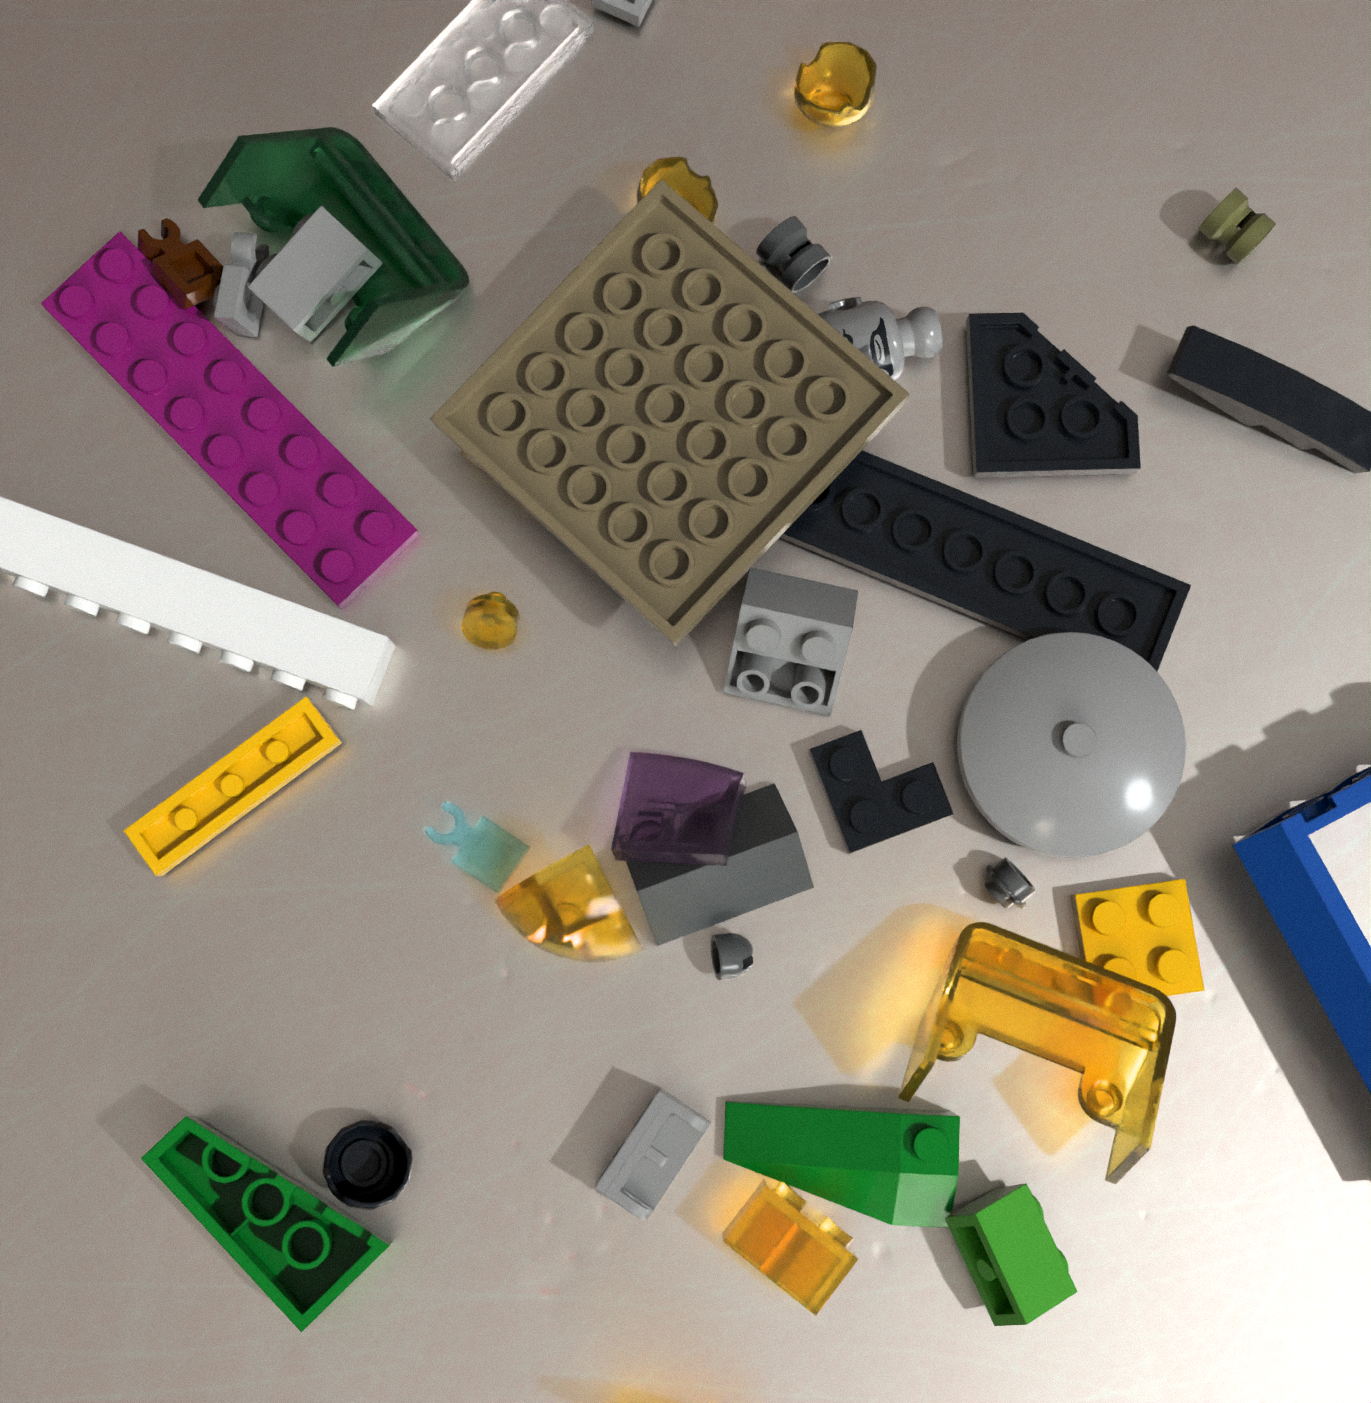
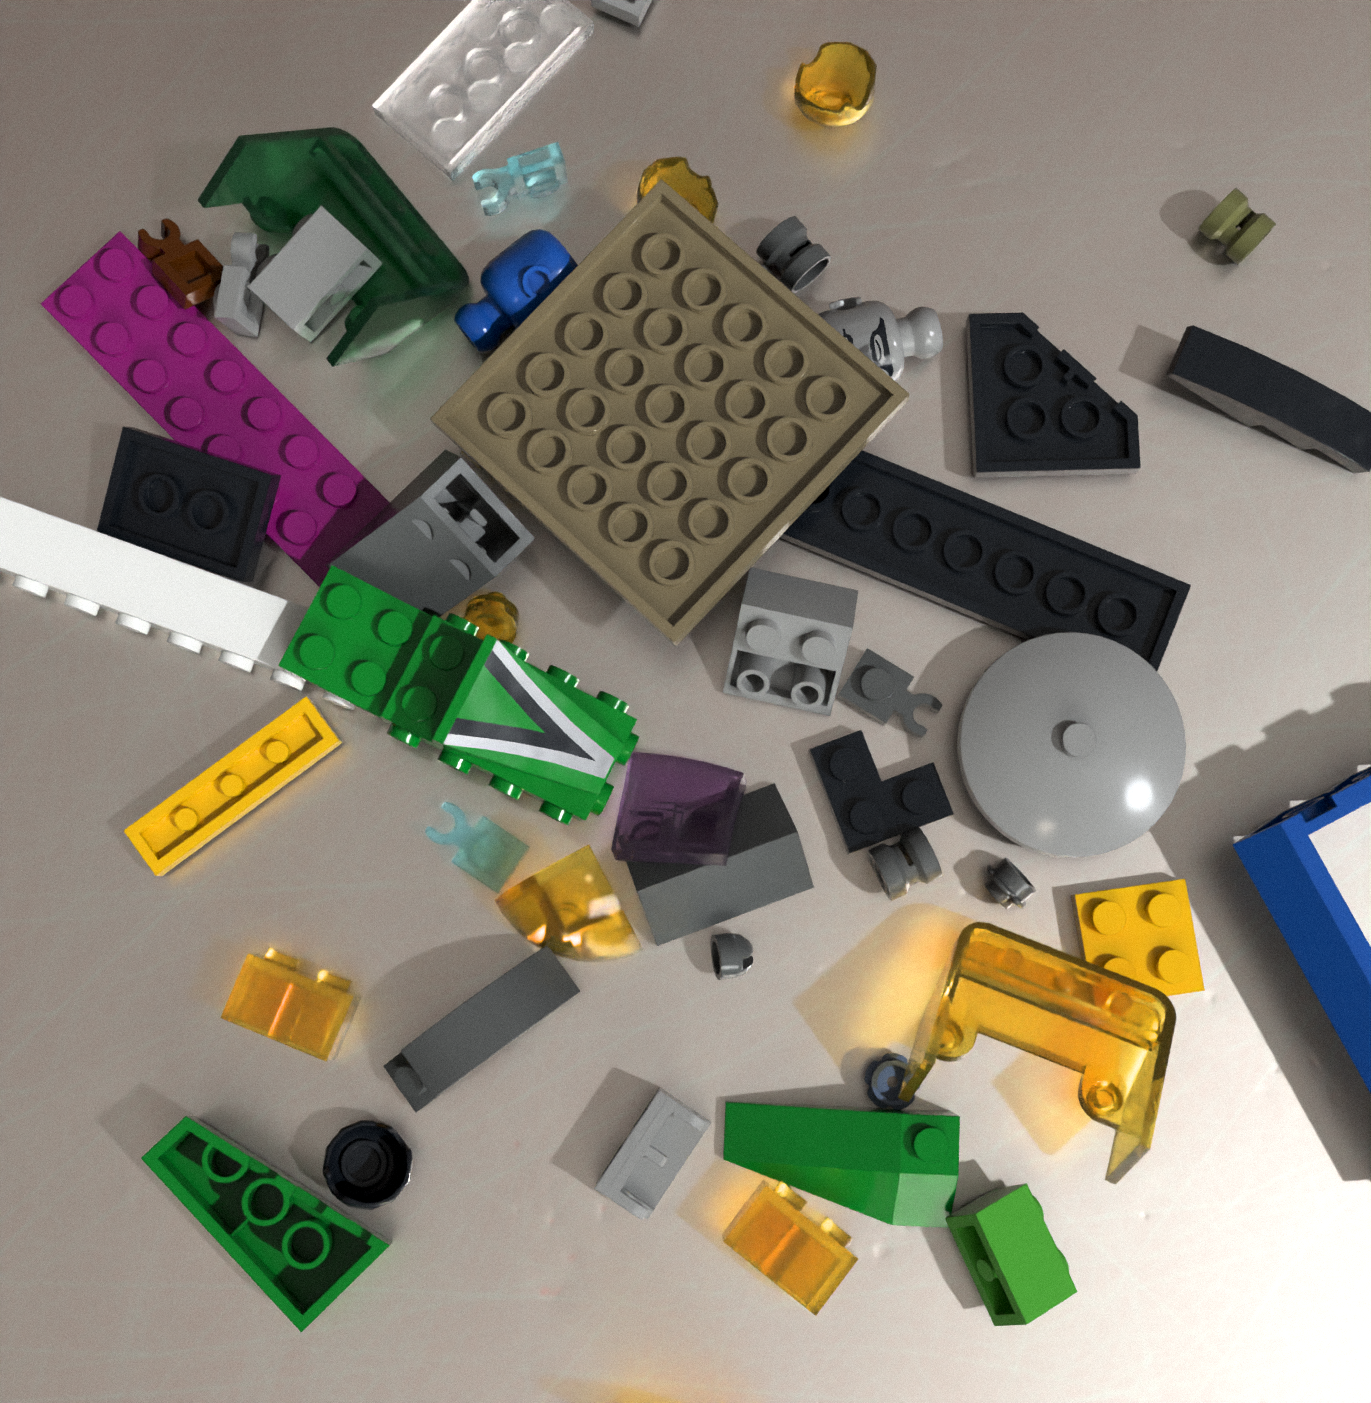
(188, 504): none -> black plate
(292, 1004): none -> clear yellow brick
(436, 539): none -> dark grey slope
(464, 696): none -> green wedge
(481, 1028): none -> dark grey arch
(514, 287): none -> blue piece
(527, 174): none -> clear light blue plate
(877, 1075): none -> sand blue plate
(881, 689): none -> dark grey plate
(904, 863): none -> dark grey wheel

